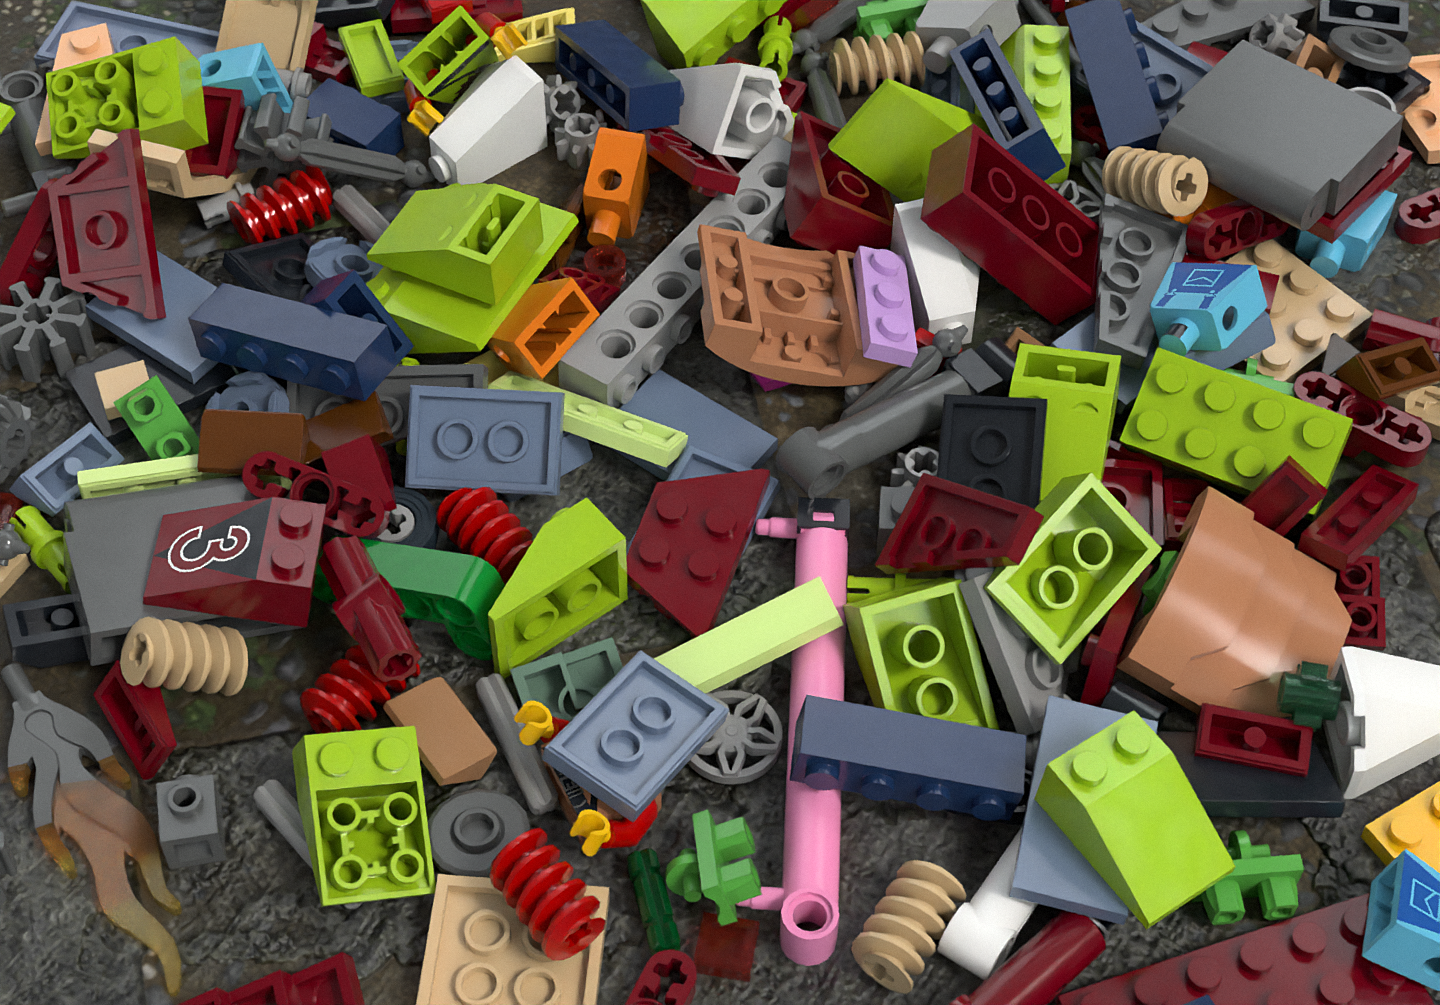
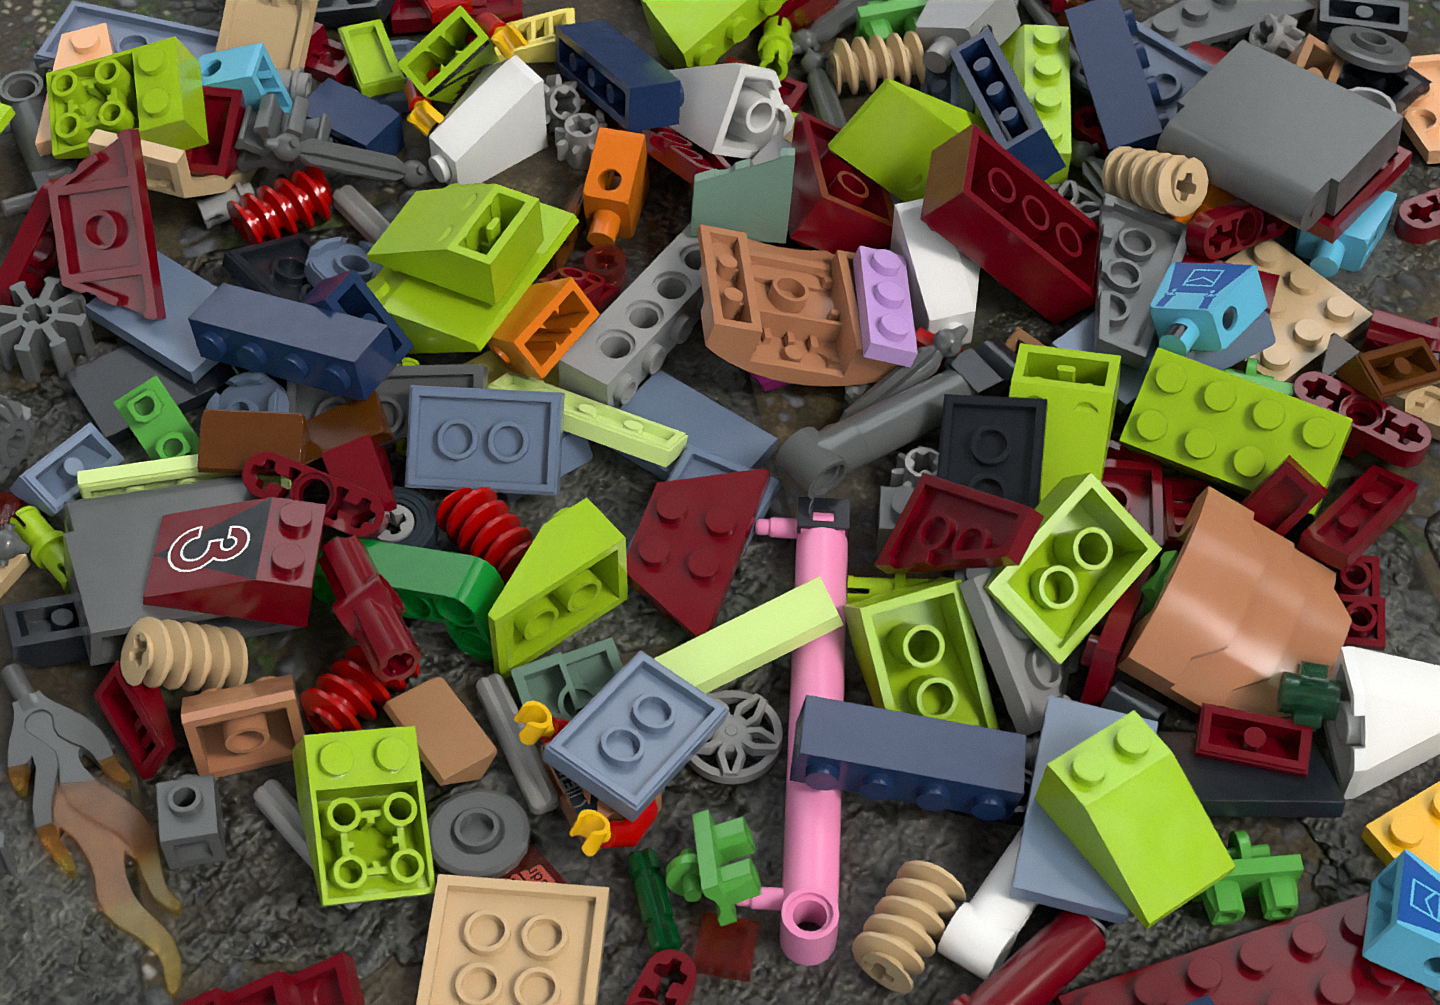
(118, 382): tan tile -> none
(243, 726): none -> nougat slope
(546, 896): red piece -> none
(746, 198): none -> sand green slope

